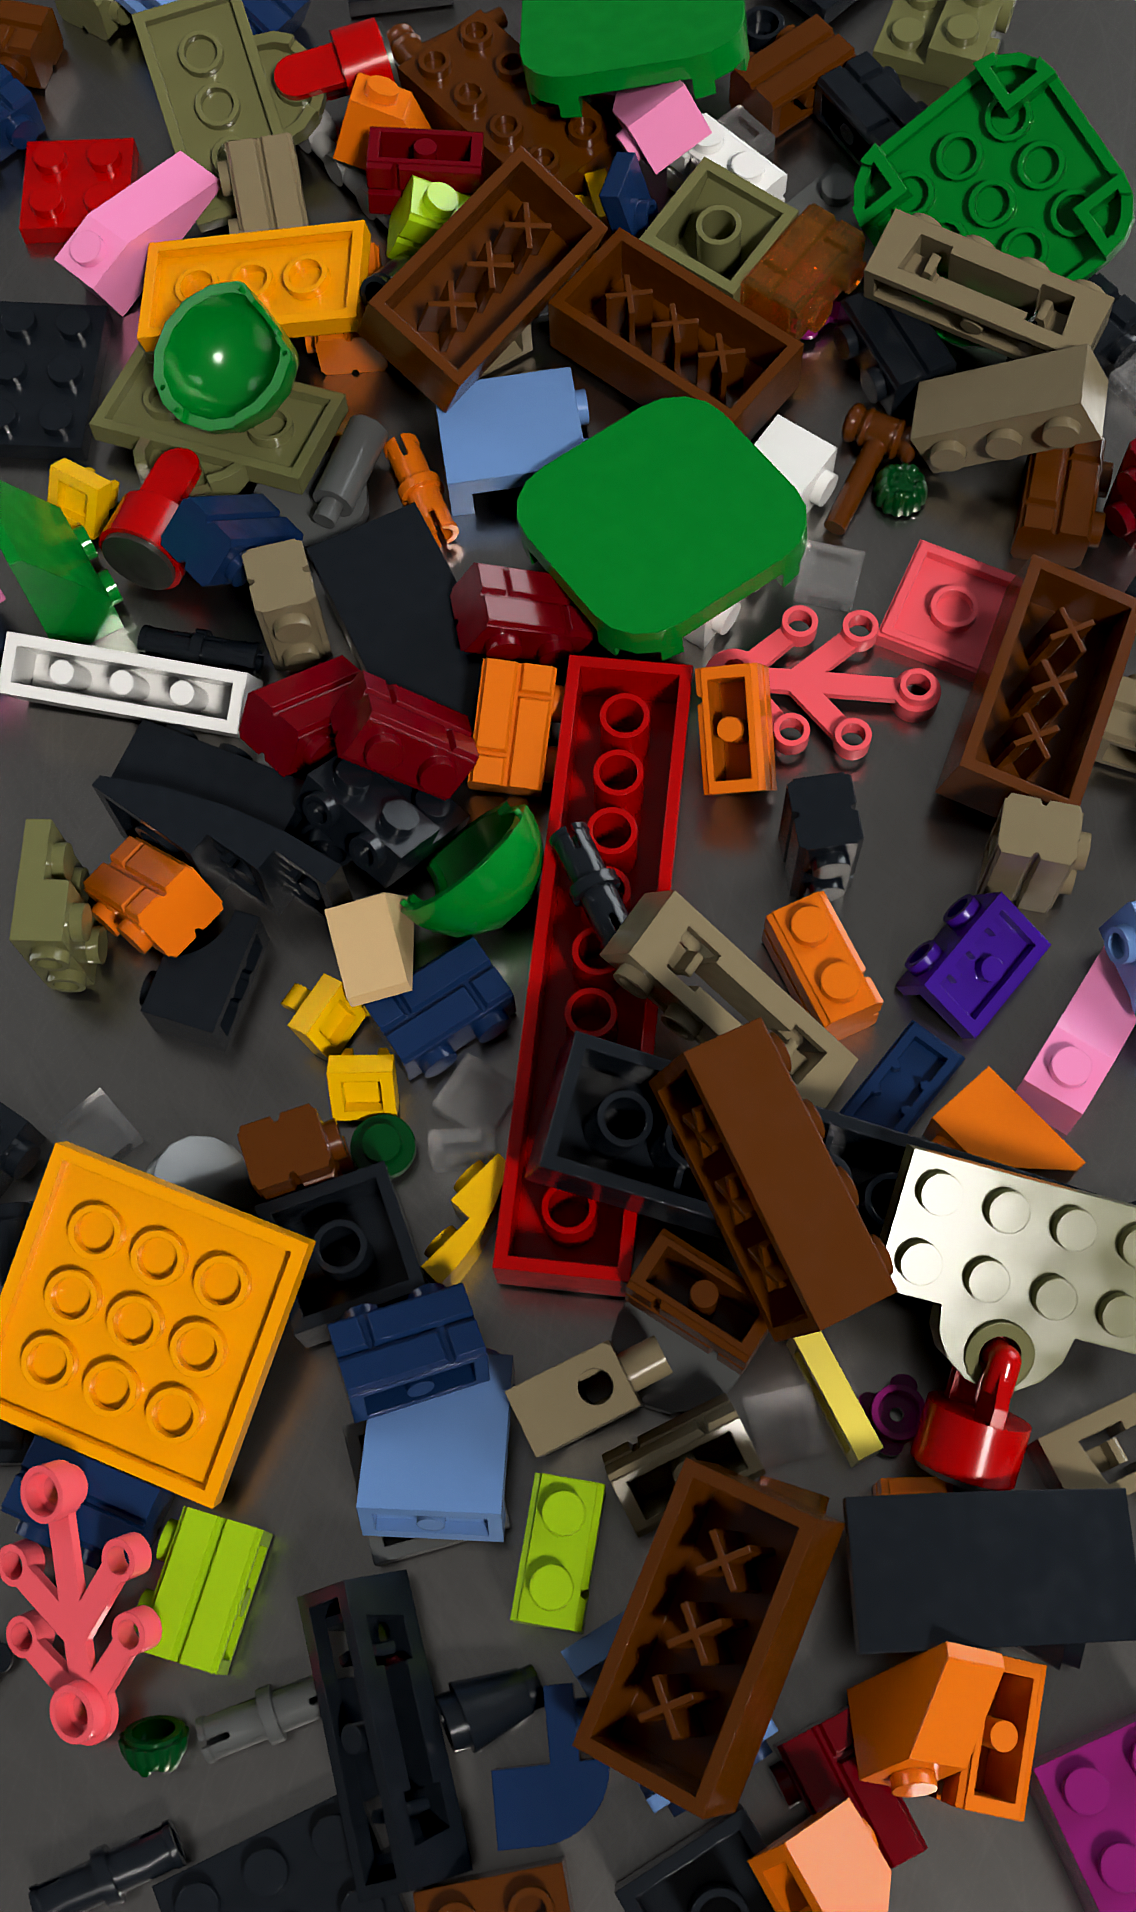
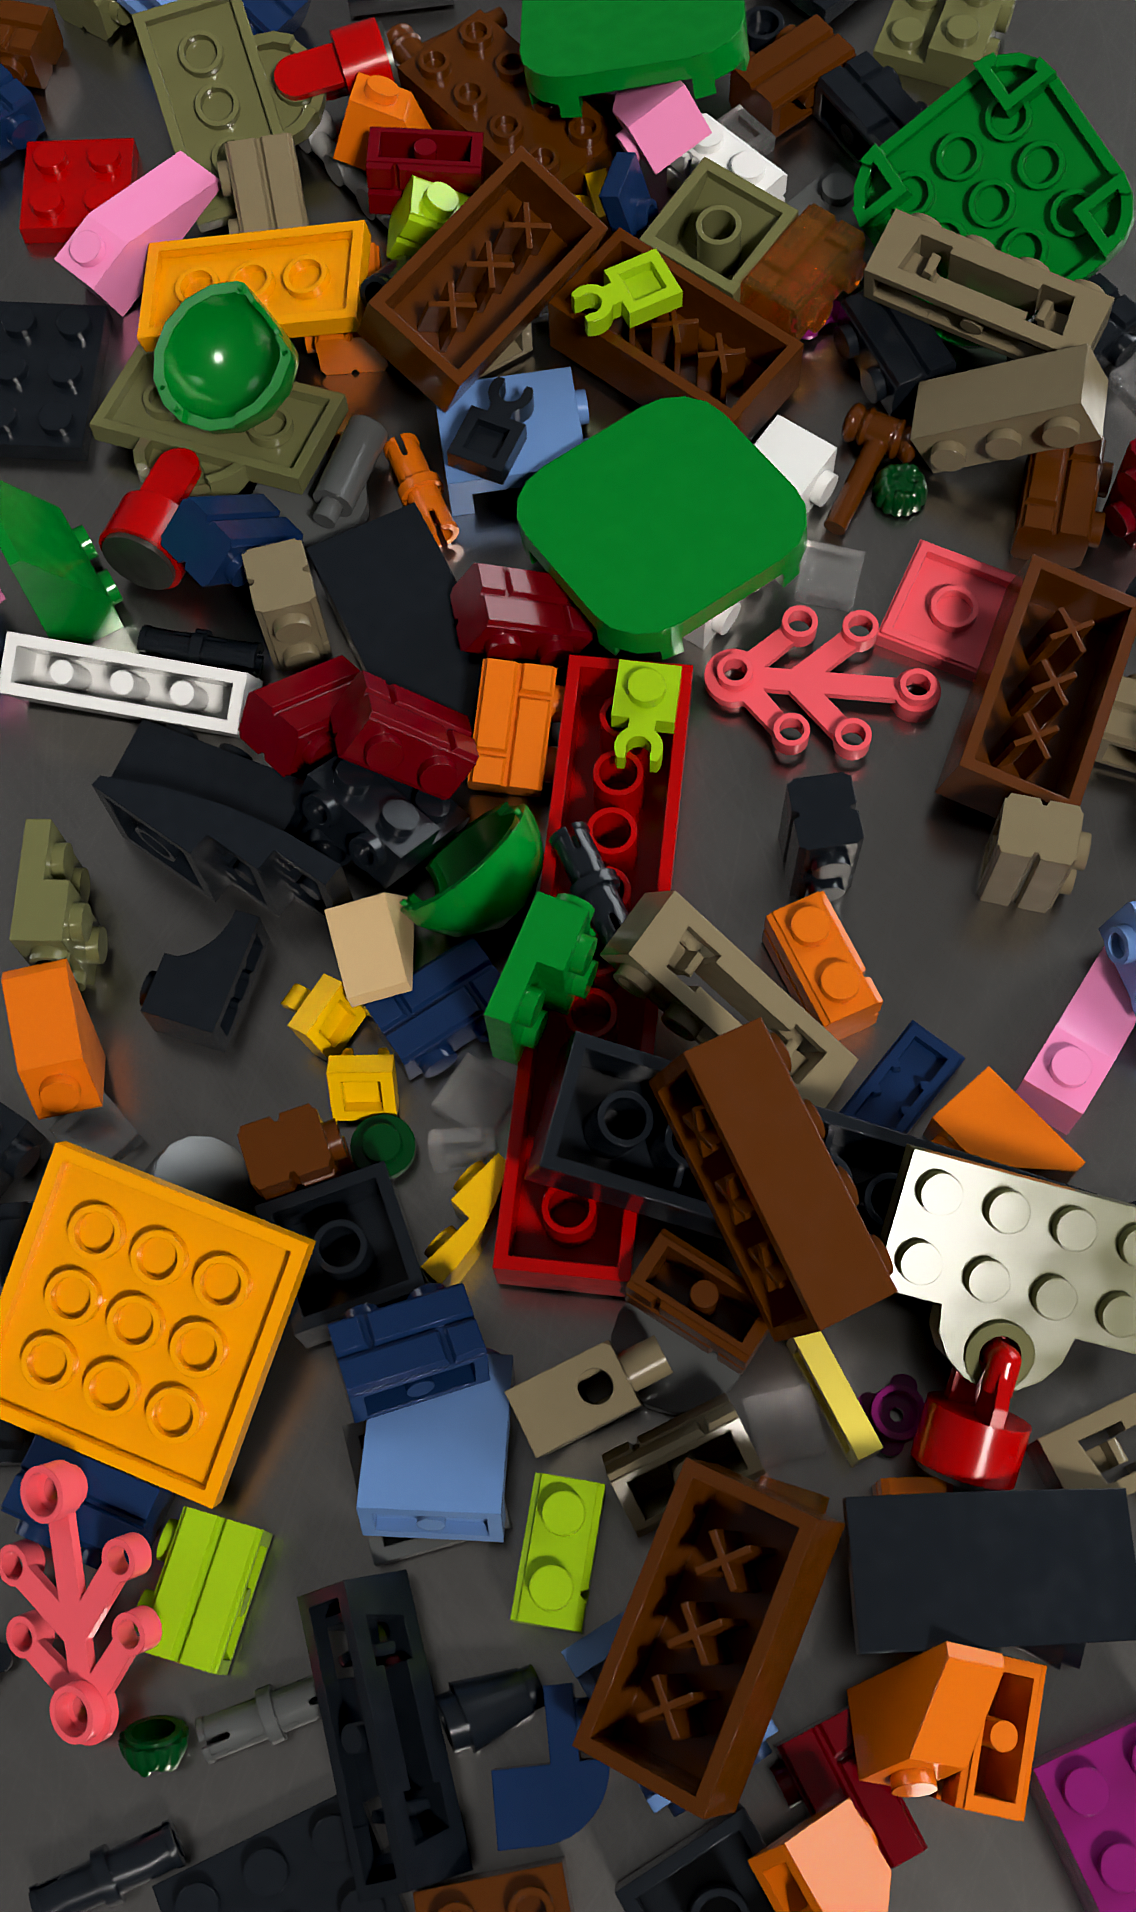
(53, 1039): none -> orange slope
(82, 495): yellow tile -> none
(151, 898): orange brick -> none
(492, 438): none -> black plate
(544, 969): none -> green plate
(632, 289): none -> lime plate
(643, 705): none -> lime plate
(736, 729): orange brick -> none
(974, 961): dark purple bracket -> none

